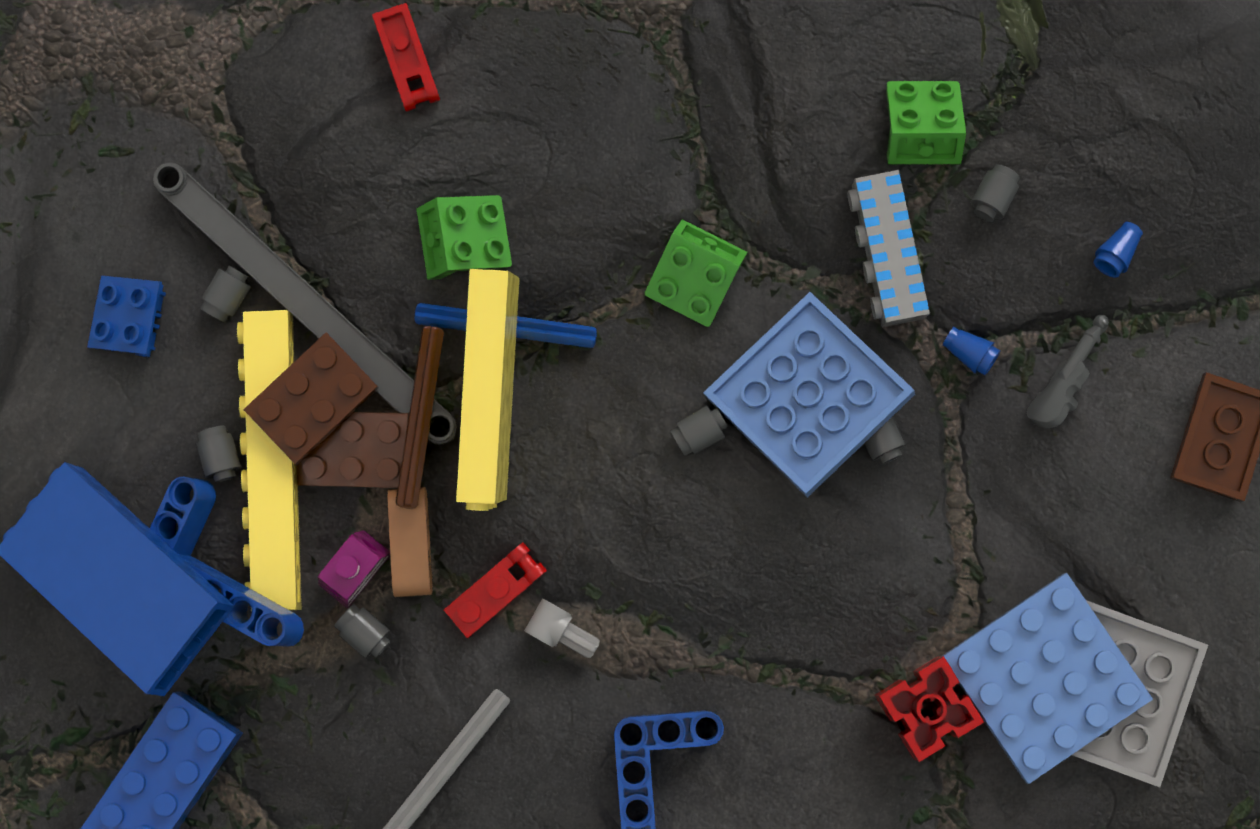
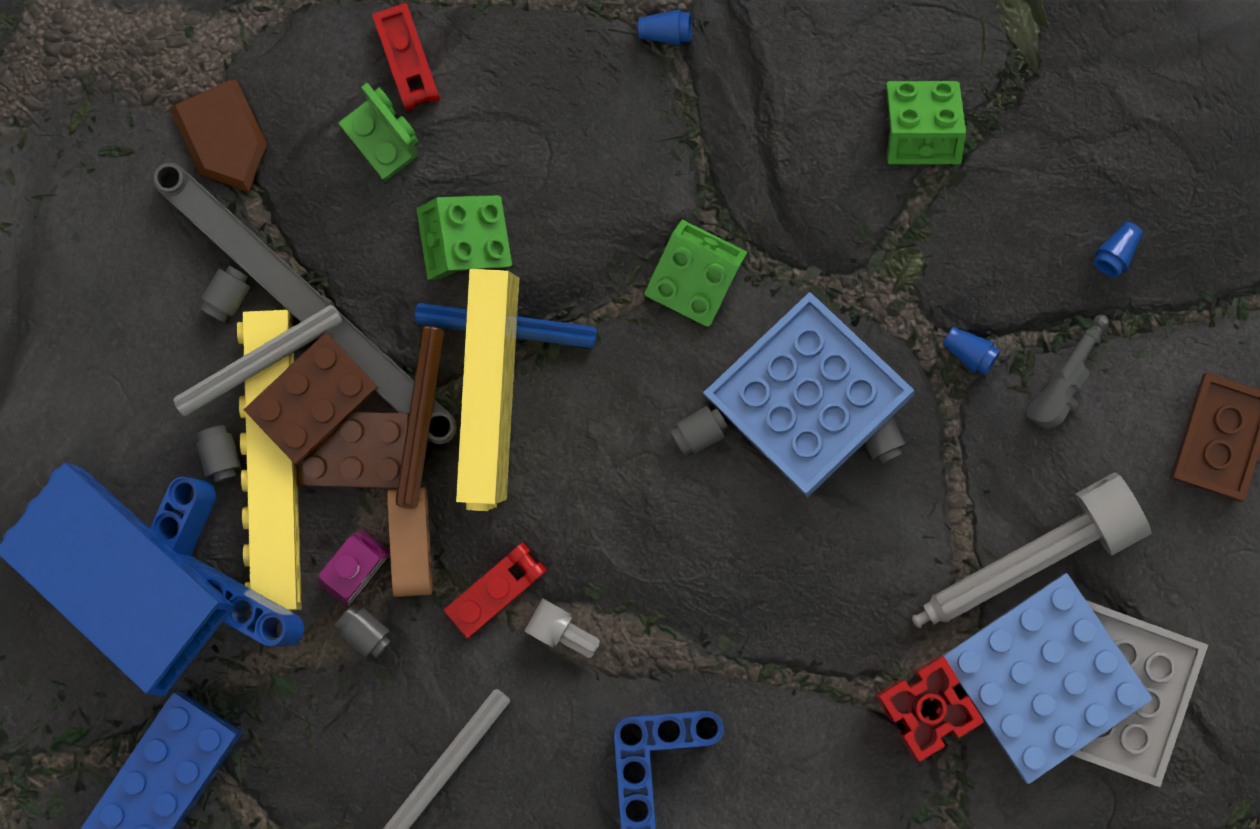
(126, 315): blue hinge -> none
(222, 135): none -> reddish brown tile
(257, 360): none -> light grey axle
(380, 136): none -> bright green bracket
(666, 27): none -> blue cone
(889, 249): light grey brick -> none
(995, 193): dark grey brick -> none
(1108, 516): none -> light grey piece

